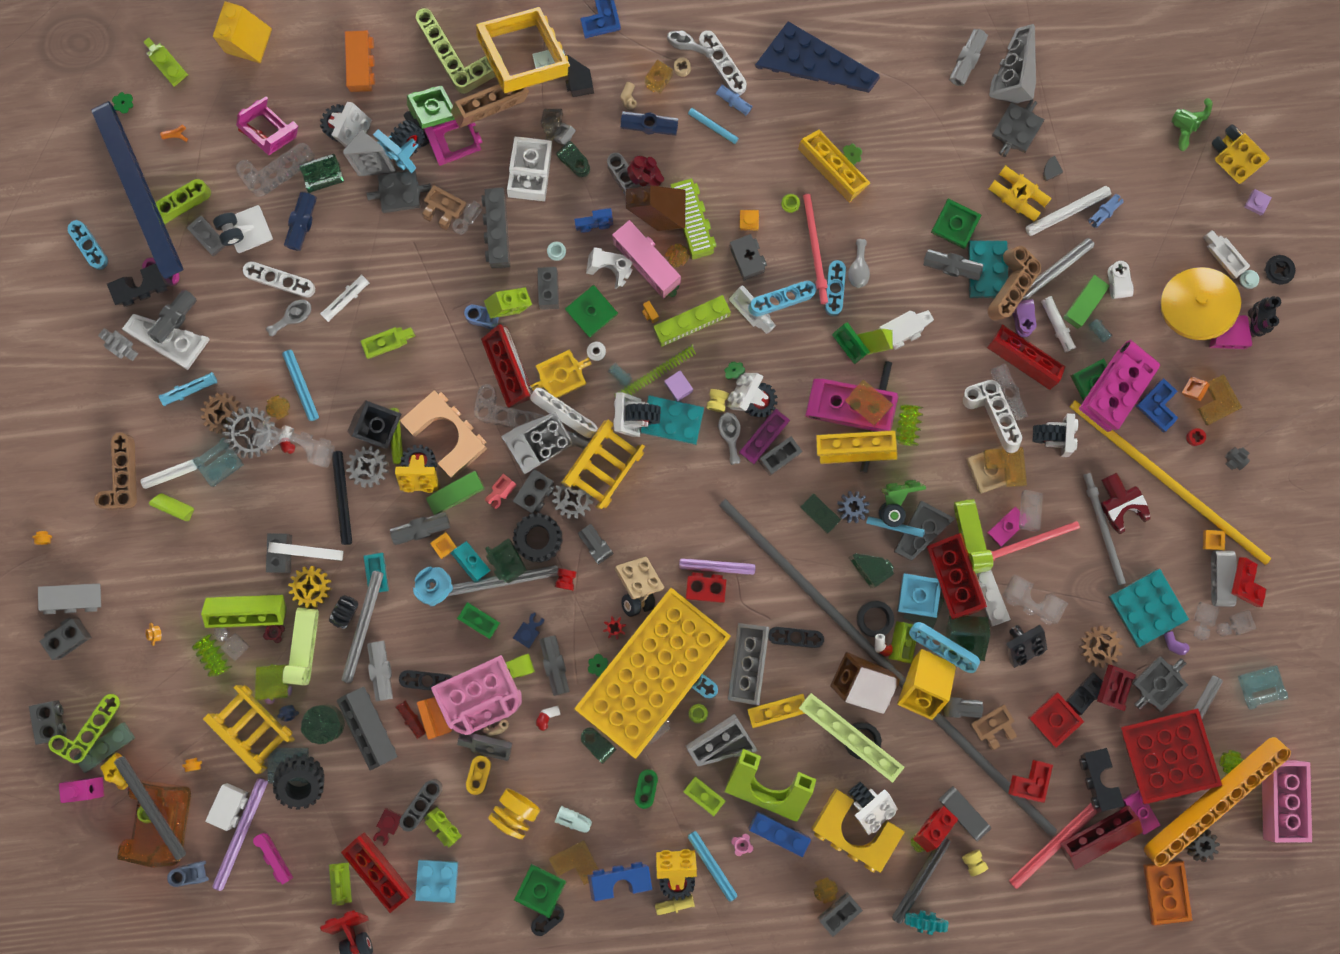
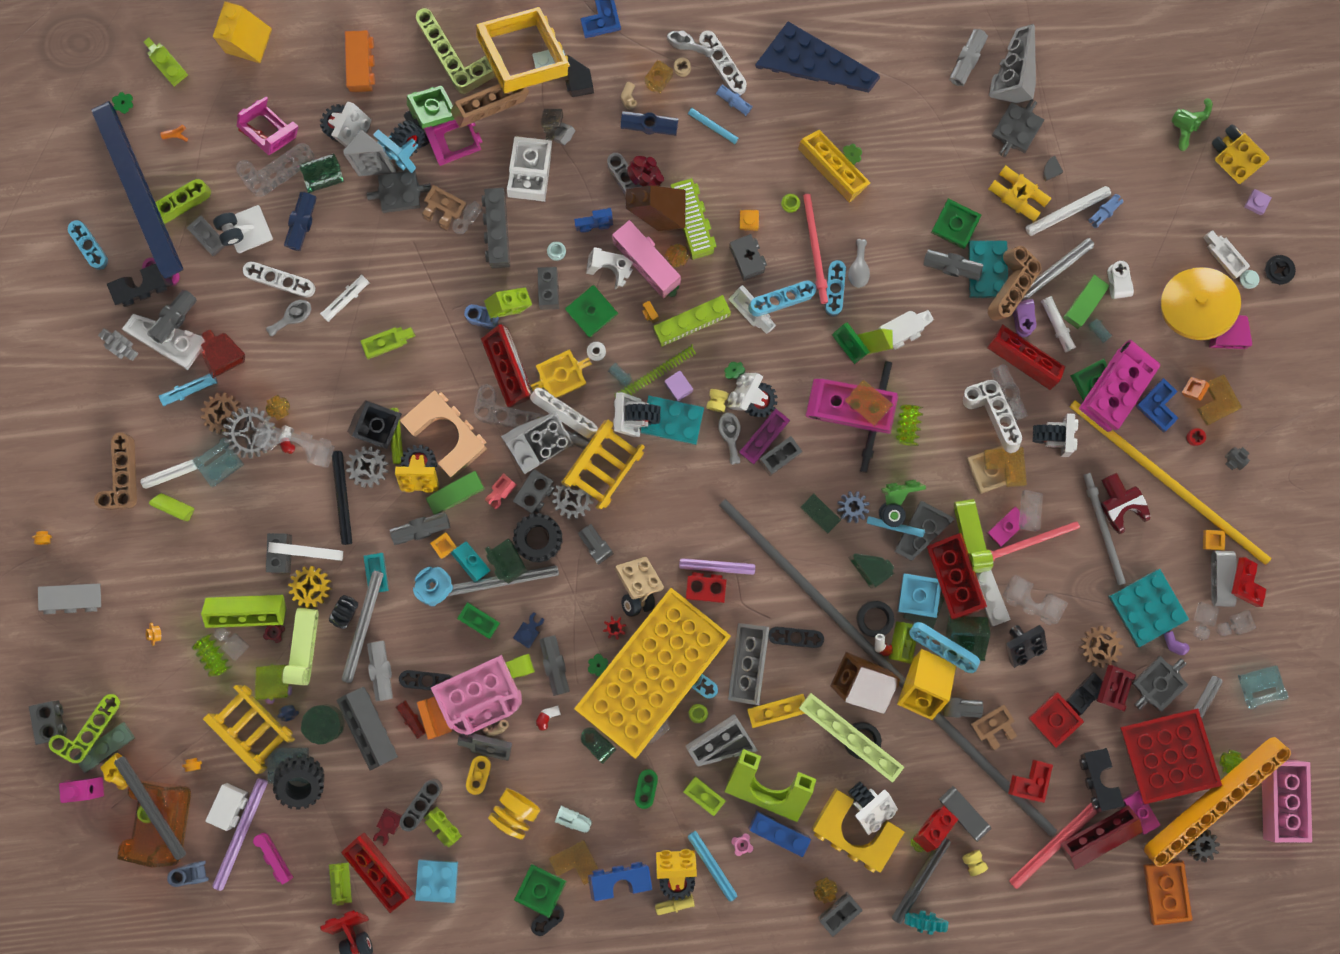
(66, 641): dark grey brick -> none
(220, 353): none -> clear red torso
(300, 385): medium azure axle -> none
(565, 579): red wheel -> none
(572, 157): clear green piece -> none
(857, 447): yellow fence -> none
(1264, 316): black pin -> none

